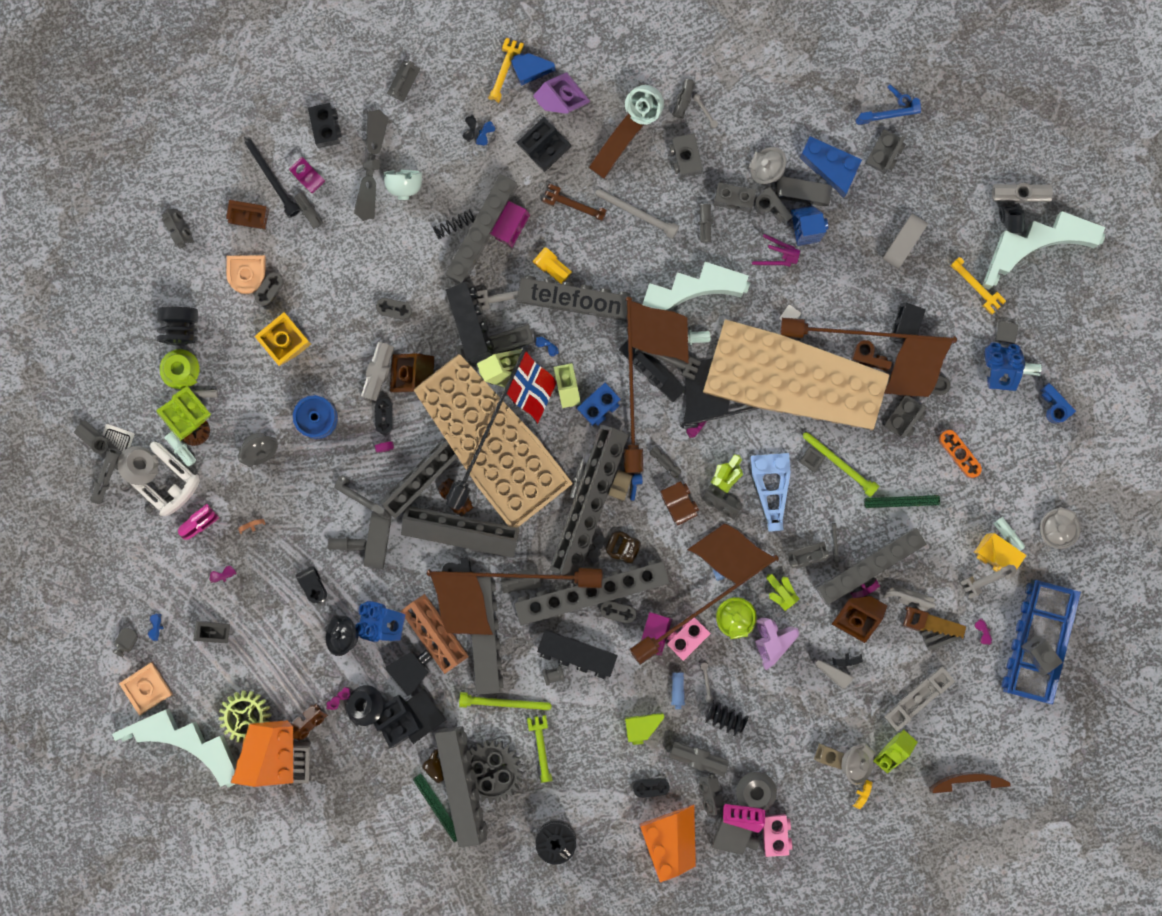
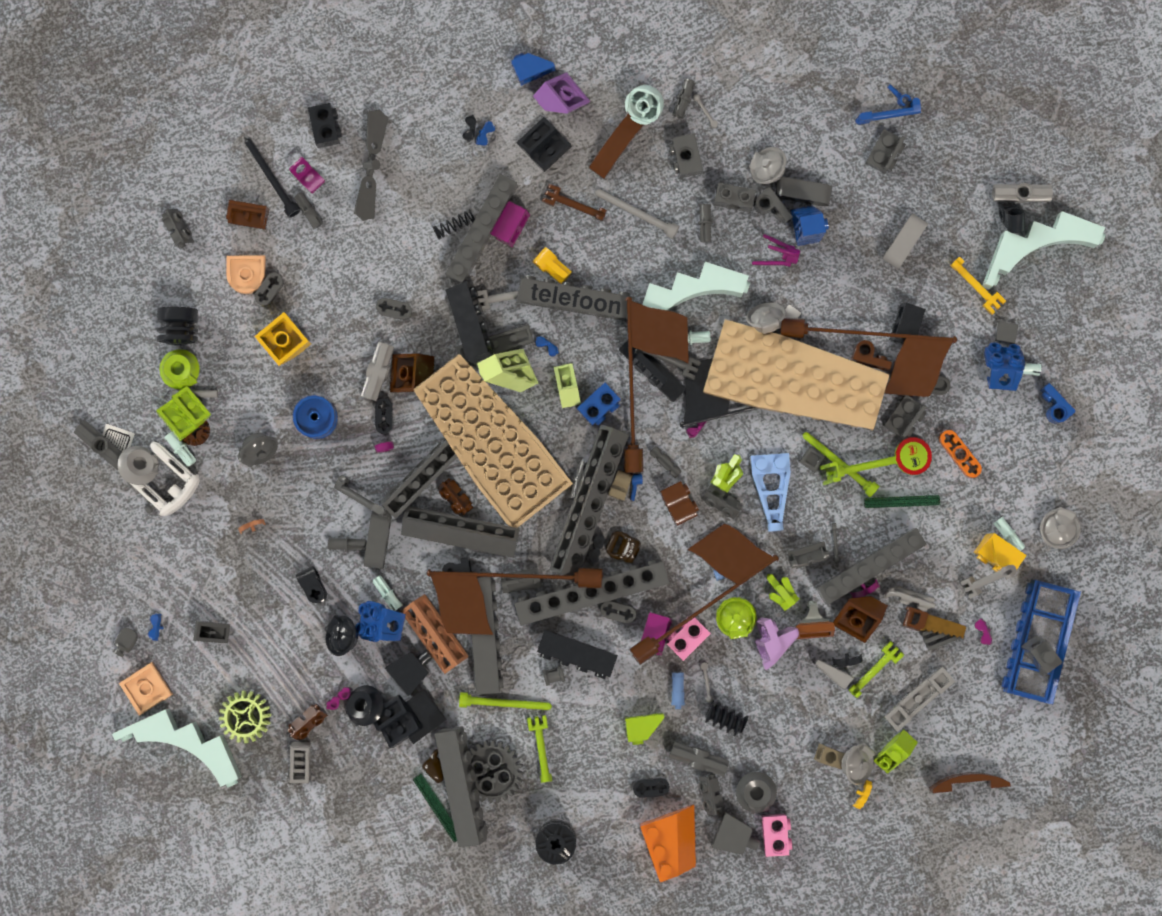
(111, 456): dark grey pin -> none
(197, 522): dark pink arm -> none
(227, 572): magenta piece -> none
(266, 755): orange wedge -> none
(387, 594): none -> light aqua axle
(403, 80): dark grey hinge -> none
(403, 183): light aqua cylinder -> none
(511, 51): yellow hinge -> none
(530, 390): flag -> none
(756, 817): dark pink slope -> none
(766, 317): none -> light grey piece
(814, 624): none -> dark orange piece
(831, 164): blue wedge -> none
(889, 655): none -> lime hinge
(911, 457): none -> lime piece

